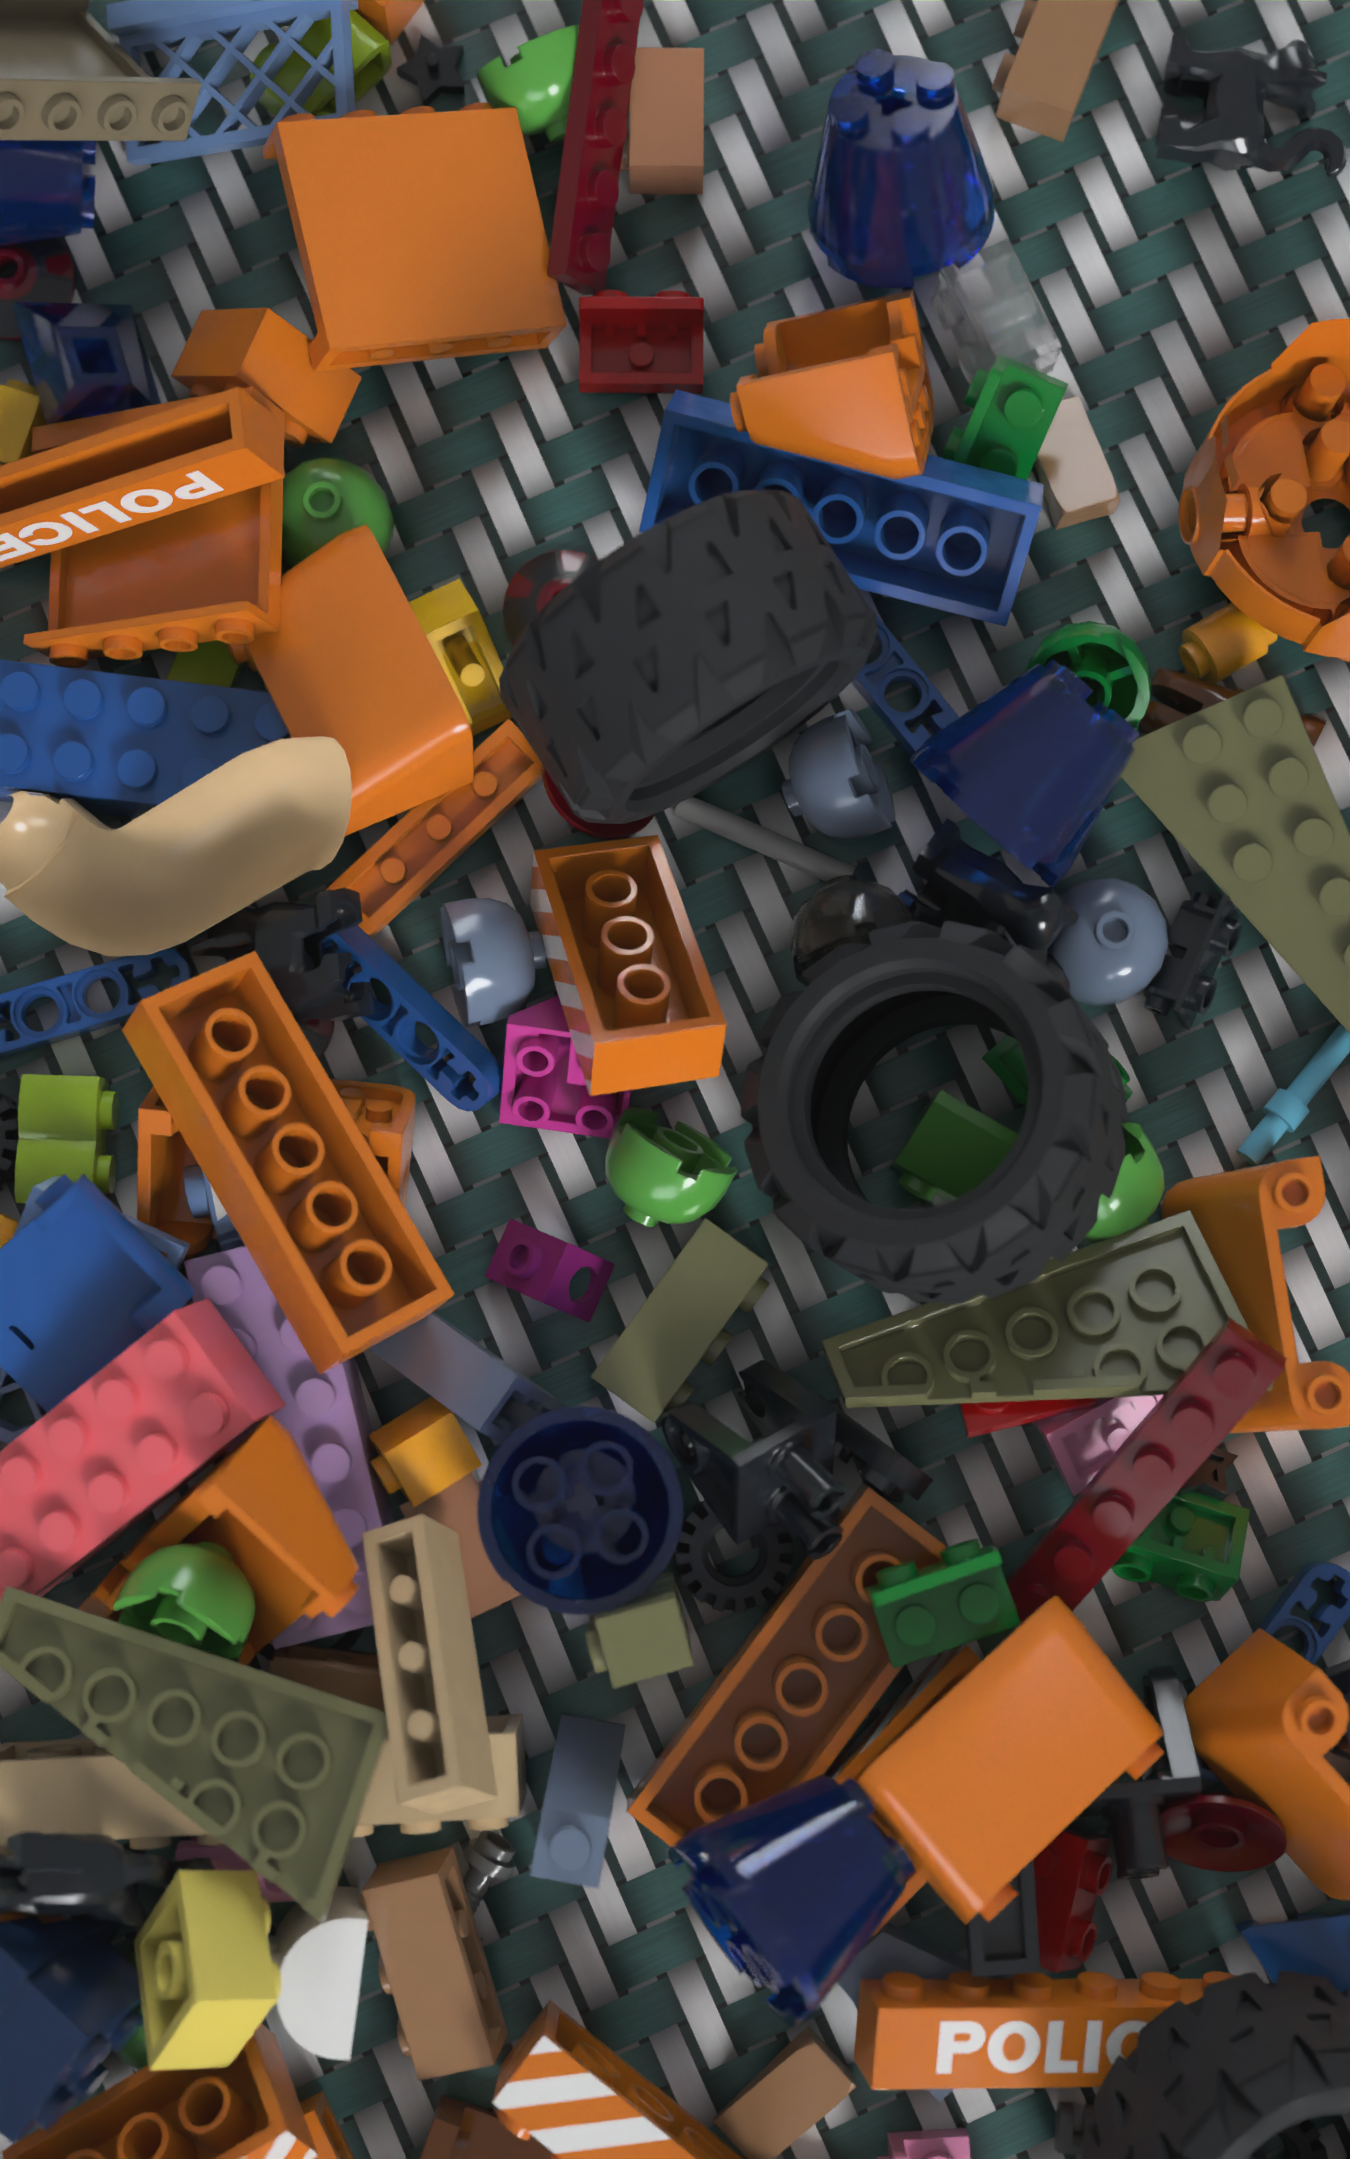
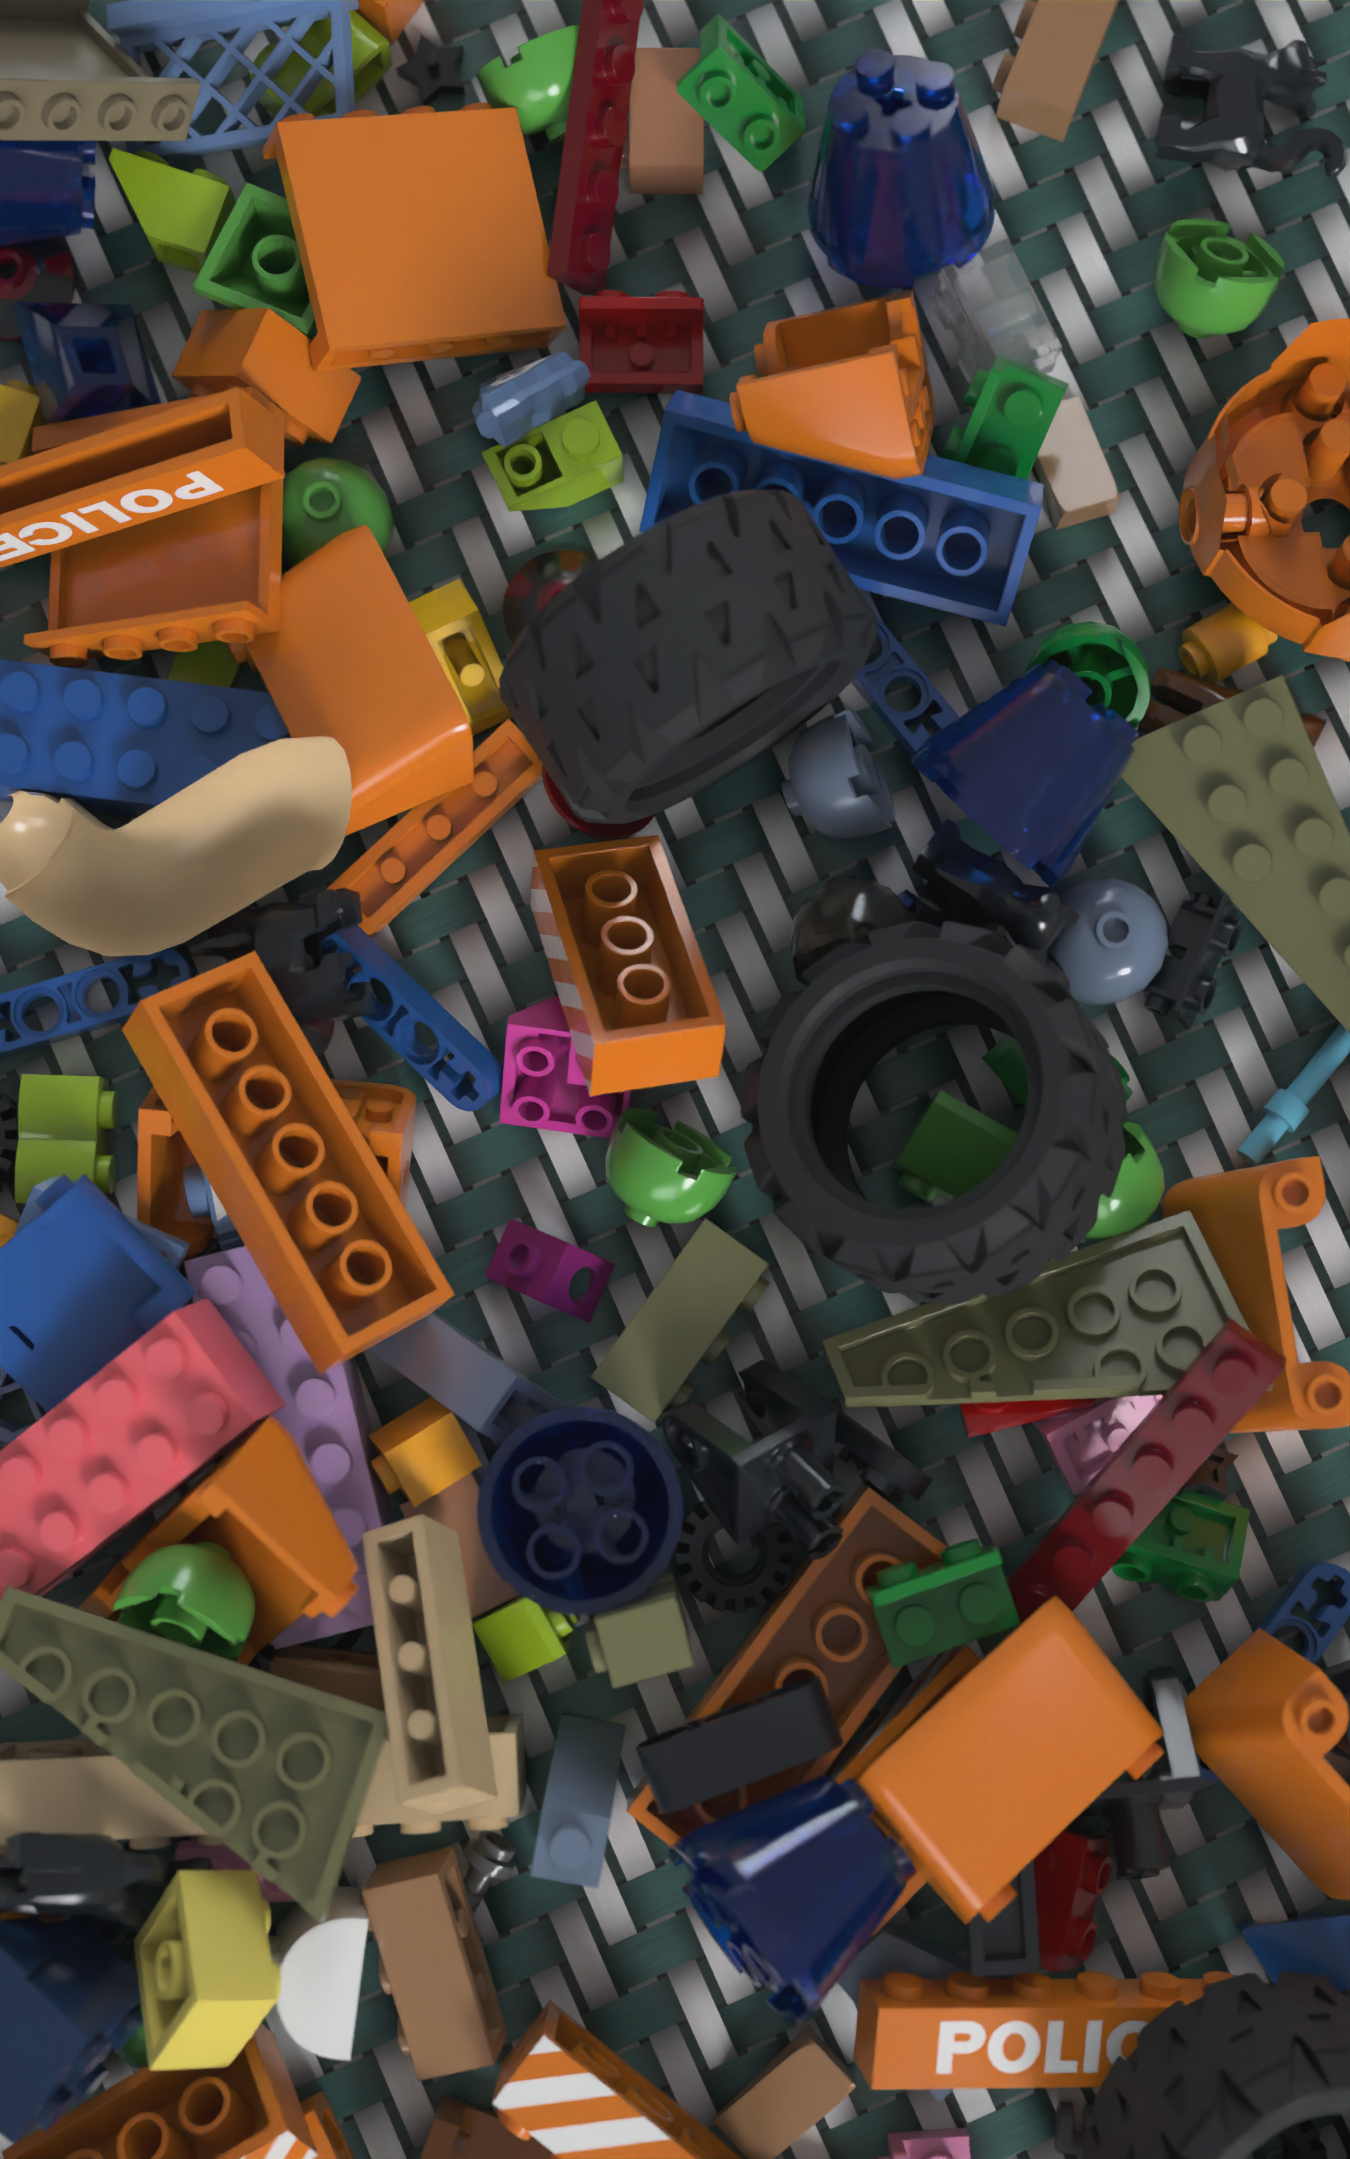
(174, 207): none -> lime slope
(258, 261): none -> bright green slope
(489, 958): sand blue cylinder -> none
(524, 1636): none -> lime slope
(529, 396): none -> medium blue rock
(557, 462): none -> lime slope
(739, 1745): none -> black beam
(742, 96): none -> green bracket
(761, 839): light grey bar -> none
(1214, 280): none -> bright green cylinder
(1221, 1833): dark red dish -> none

